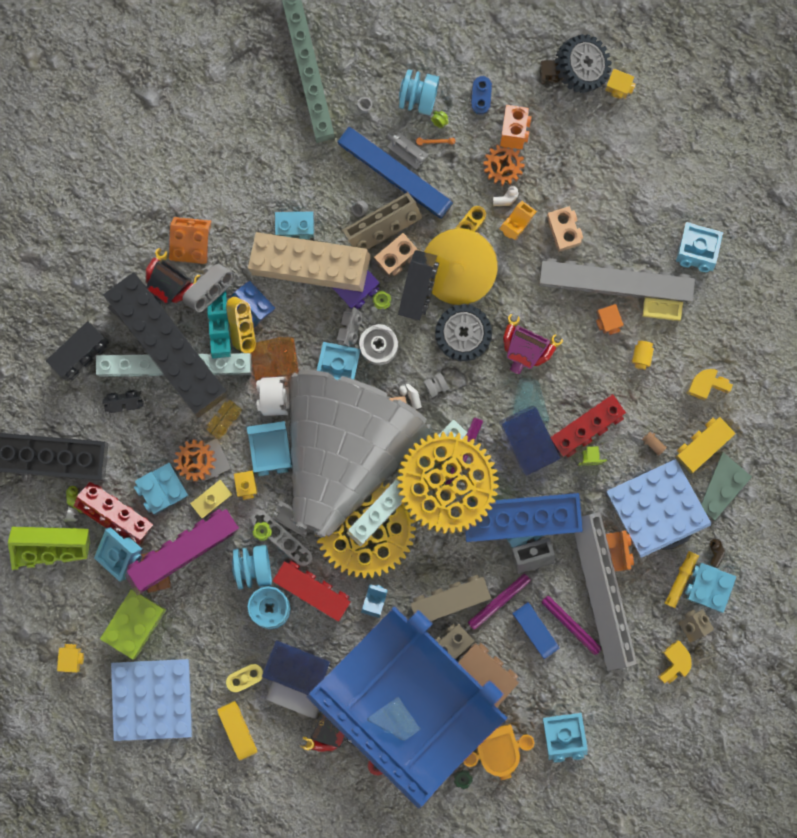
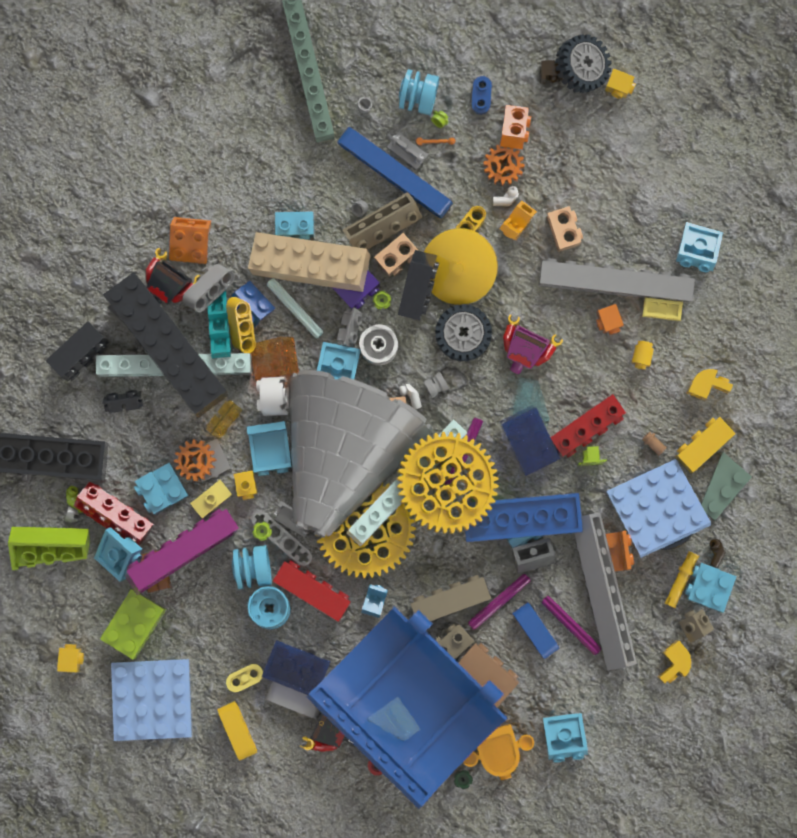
(293, 306): none -> light aqua axle

